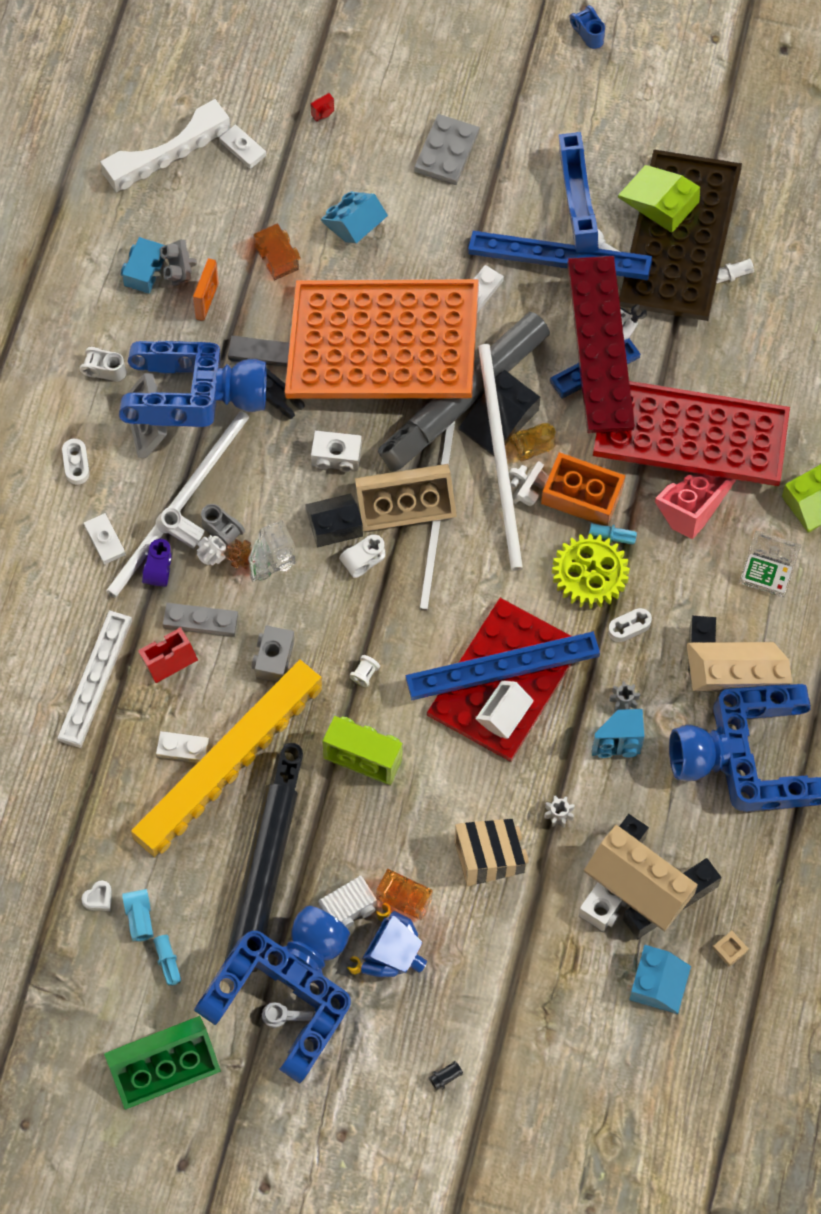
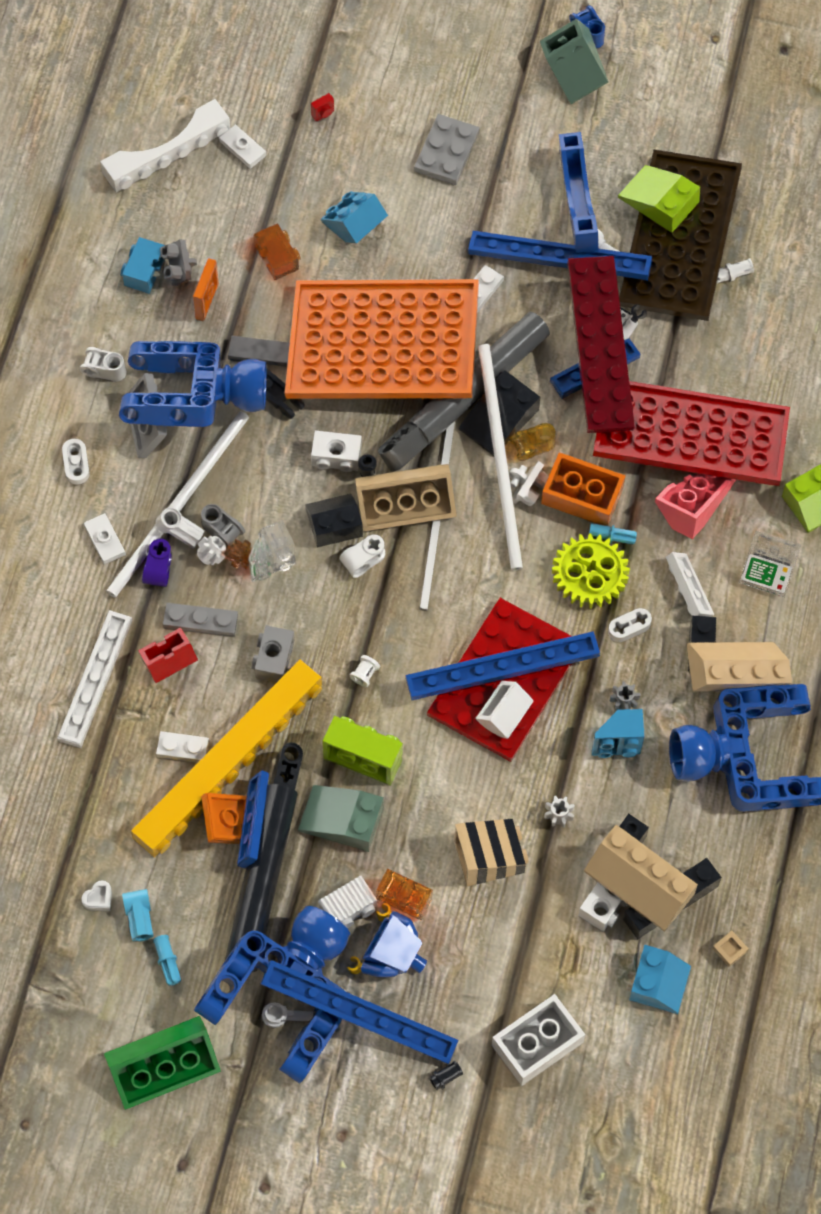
(223, 817): none -> orange tile
(253, 819): none -> blue tile
(342, 816): none -> sand green slope
(359, 1012): none -> blue plate
(367, 464): none -> black pin
(538, 1039): none -> white brick
(574, 60): none -> sand green slope
(689, 584): none -> white plate

